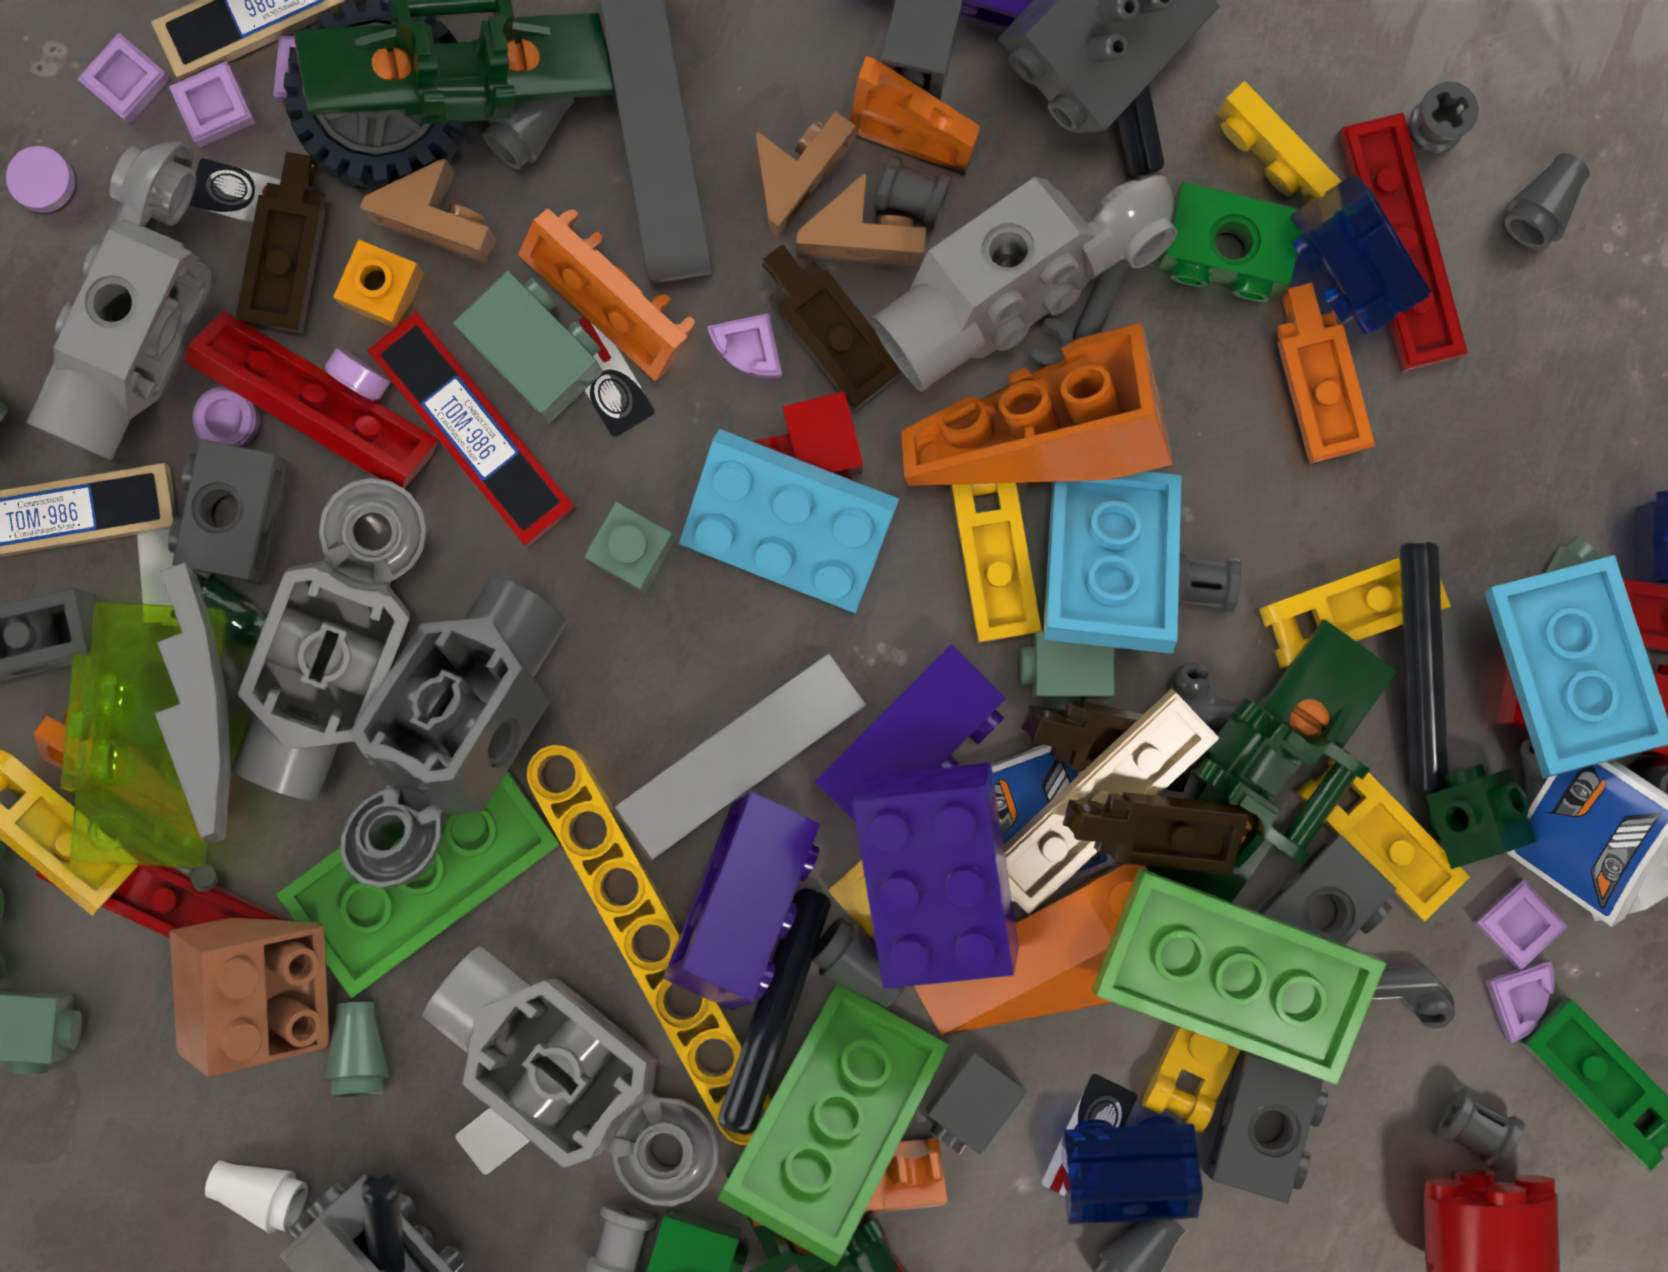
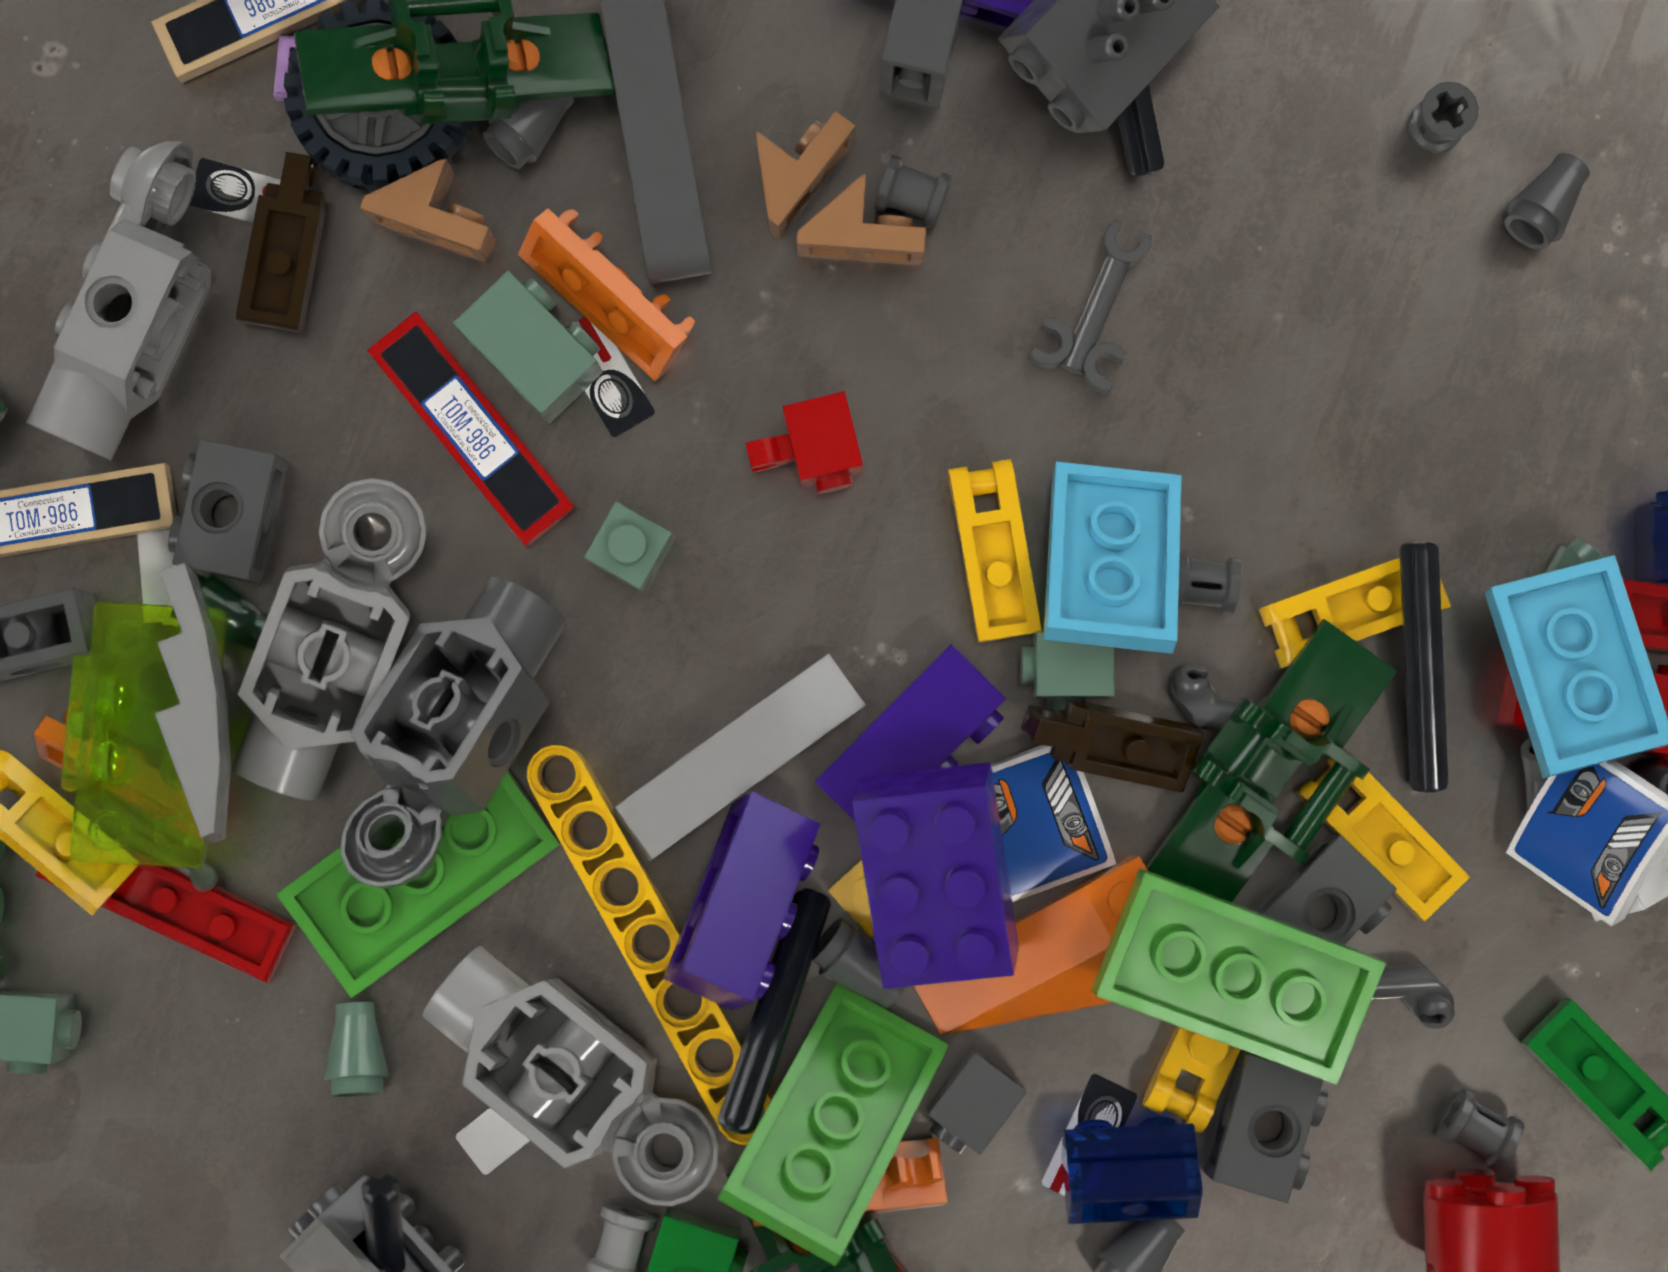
(40, 179): lavender tile -> none
(124, 78): lavender tile -> none
(212, 104): lavender tile -> none
(226, 418): lavender tile -> none
(248, 992): nougat slope -> none
(259, 1194): white cone -> none
(310, 400): red plate -> none
(357, 374): lavender tile -> none
(393, 299): light orange plate -> none
(748, 346): lavender tile -> none
(787, 520): medium azure plate -> none
(830, 327): dark brown hinge -> none
(910, 119): orange wing -> none
(1014, 268): light grey brick -> none
(1065, 422): orange wedge -> none
(1137, 762): tan tile -> none
(1161, 830): dark brown hinge -> none
(1262, 227): green brick -> none
(1289, 161): yellow plate -> none
(1321, 379): orange hinge -> none
(1358, 255): clear blue brick -> none
(1386, 162): red tile -> none
(1480, 815): dark green brick -> none
(1520, 923): lavender tile -> none
(1522, 998): lavender tile -> none

